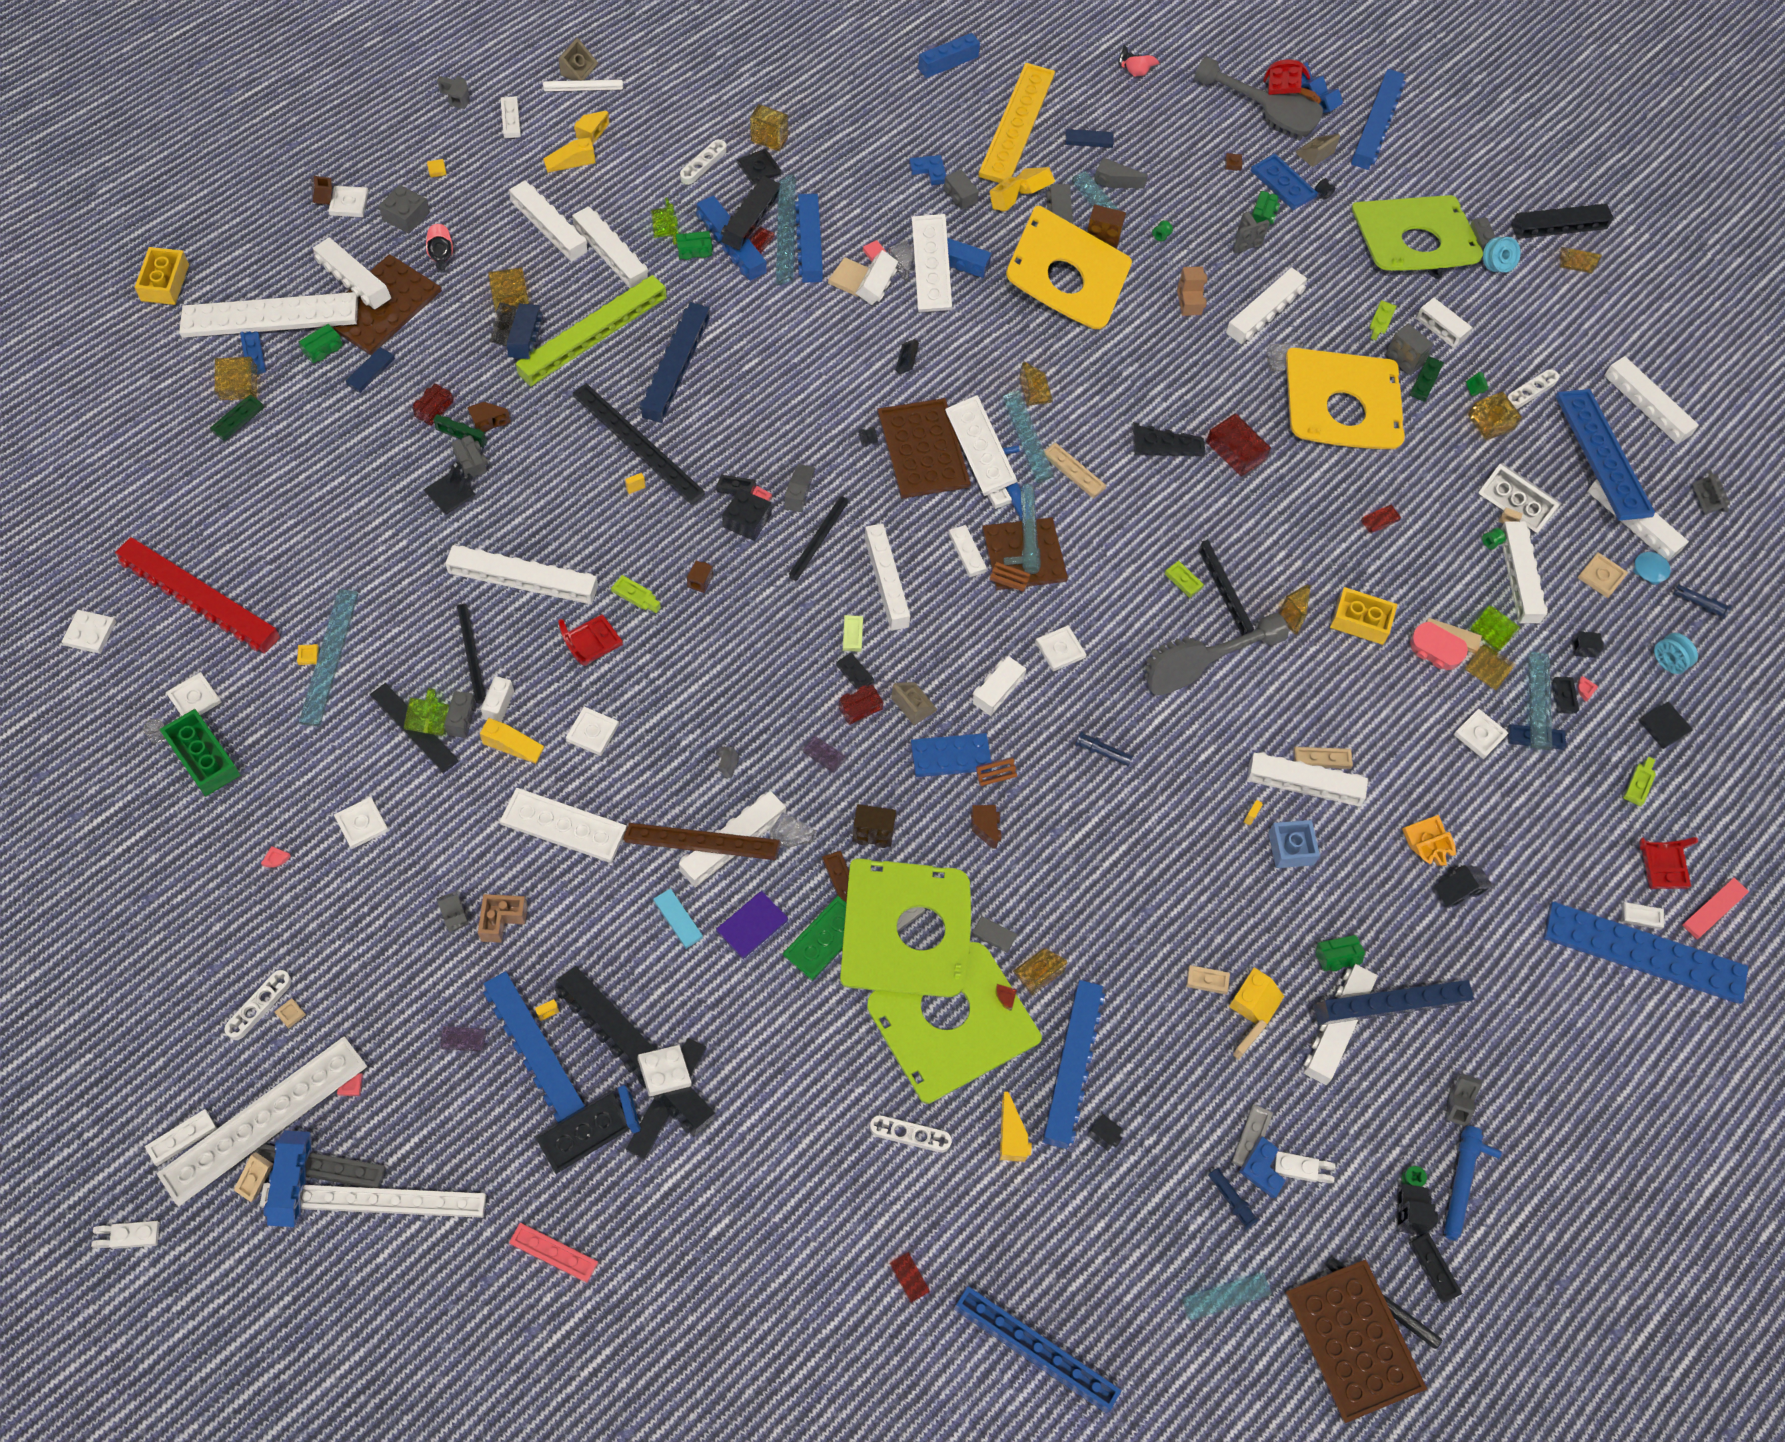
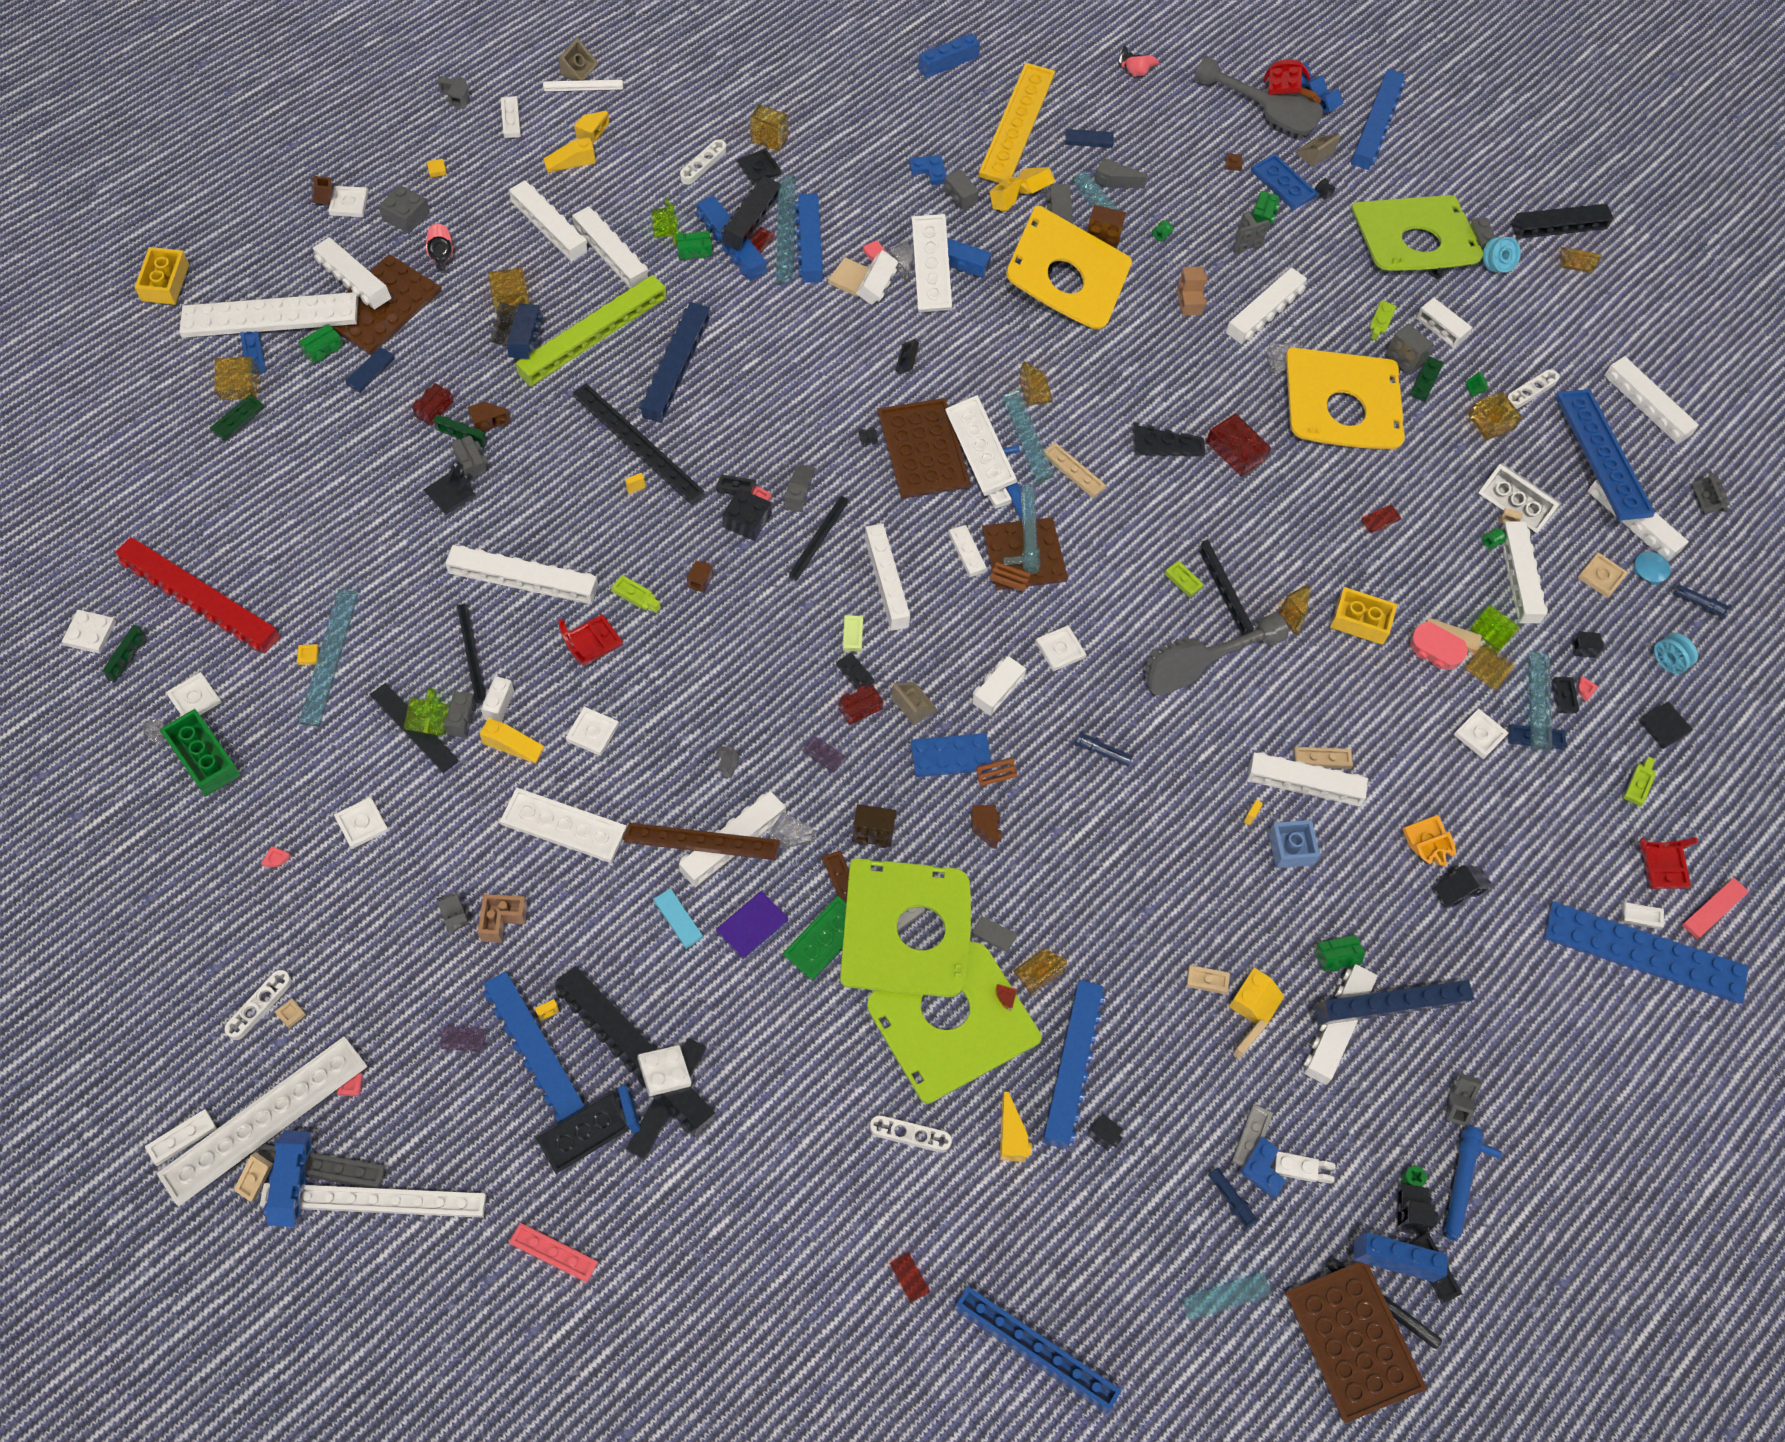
(124, 653): none -> dark green plate
(128, 1235): white hinge -> none
(1400, 1257): none -> blue brick

